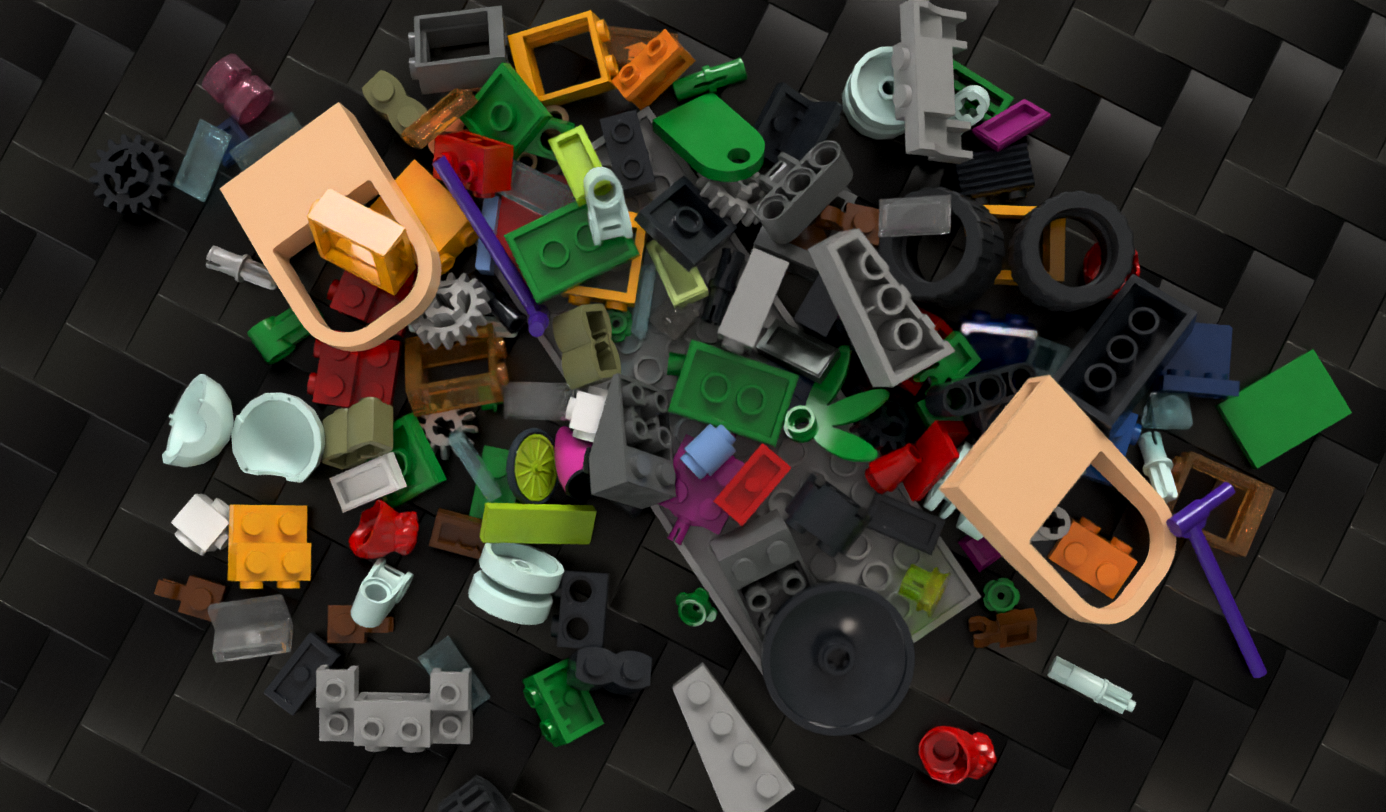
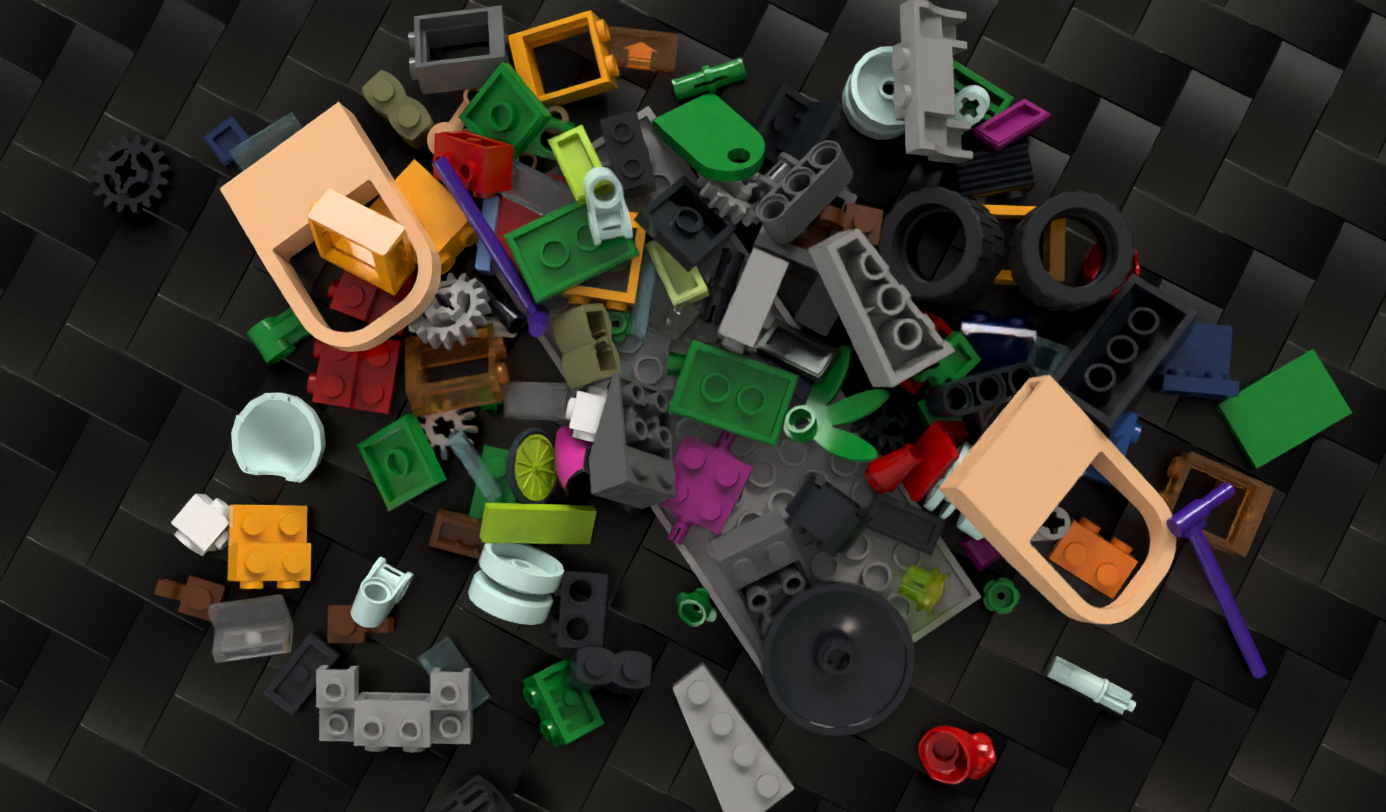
(199, 424): light aqua cylinder -> none
(202, 160): clear light blue tile -> none
(232, 83): clear pink wheel -> none
(240, 267): light grey axle -> none
(358, 433): olive brick -> none
(368, 482): white tile -> none
(384, 531): red hair -> none
(439, 118): clear orange tile -> none
(653, 70): orange bracket -> none
(709, 451): medium blue brick -> none
(752, 484): red panel -> none
(914, 216): clear tile -> none
(1009, 629): reddish brown plate -> none
(1157, 465): light aqua axle -> none
(1167, 411): clear light blue bracket -> none

